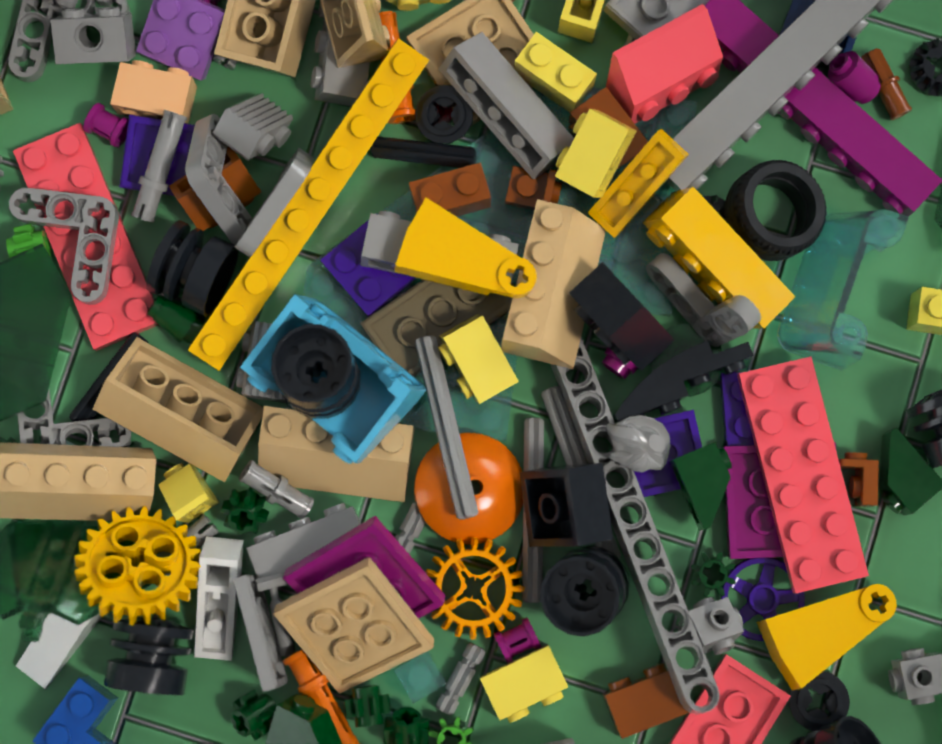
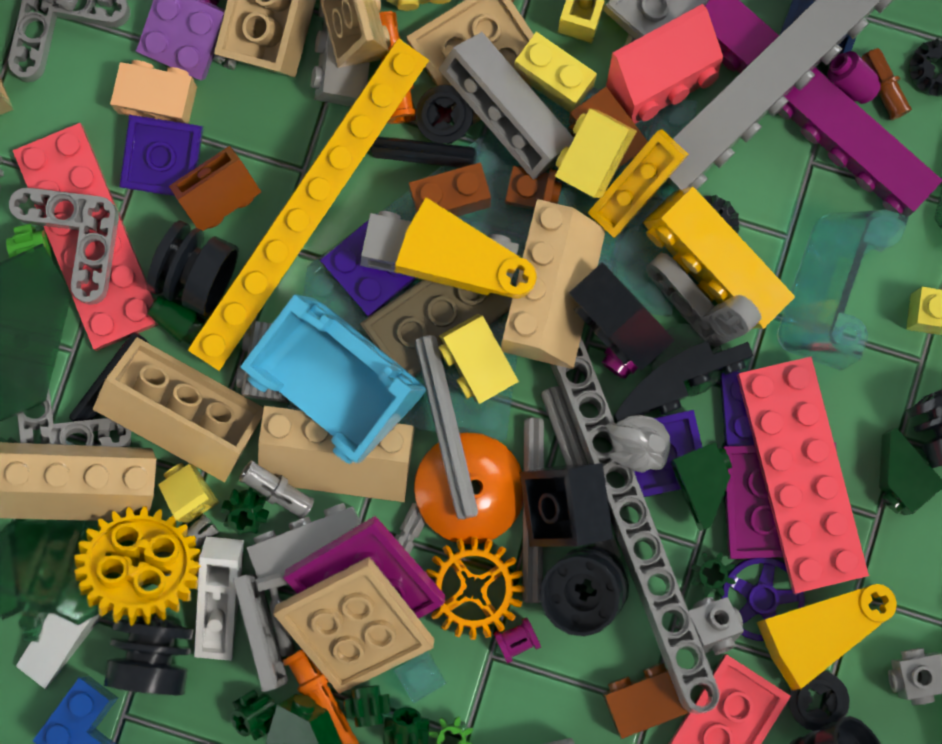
(73, 45): light grey brick -> none
(106, 125): magenta bush -> none
(158, 167): light grey pin -> none
(205, 177): light grey beam -> none
(253, 126): light grey brick -> none
(287, 185): light grey beam -> none
(306, 354): black wheel -> none
(460, 679): light grey axle -> none
(524, 683): light yellow brick -> none
(802, 192): black tyre -> none
(865, 482): dark orange bracket -> none

